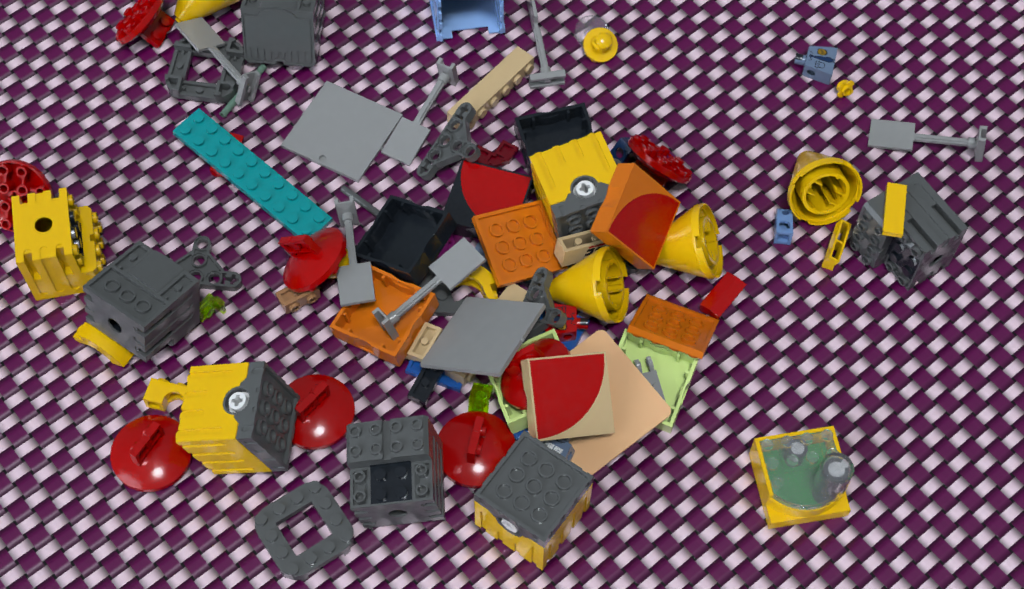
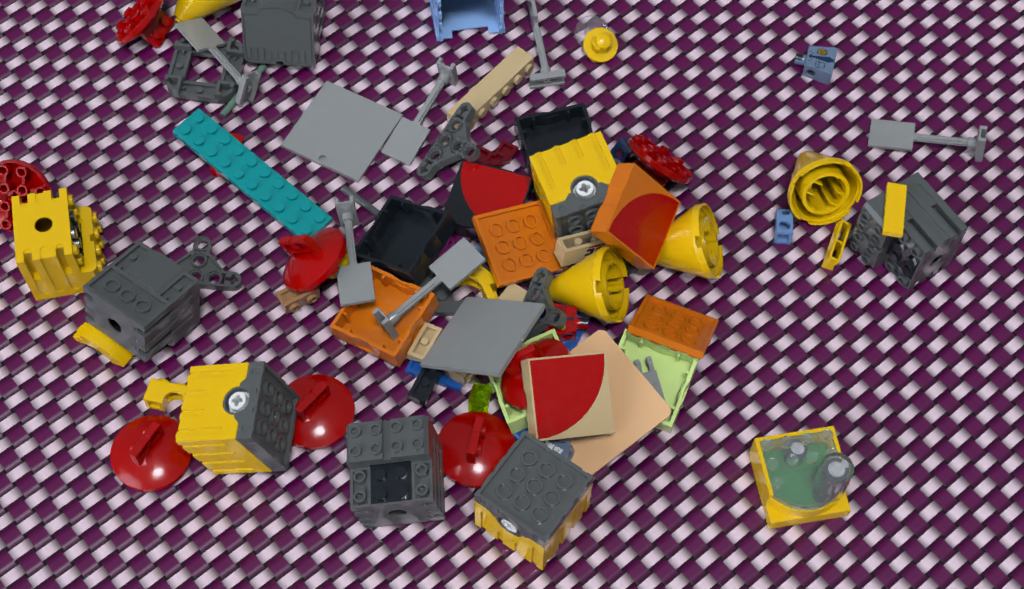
(208, 306): clear neon green bracket -> none
(317, 556): dark grey plate -> none
(722, 295): red piece -> none
(844, 88): yellow plate -> none

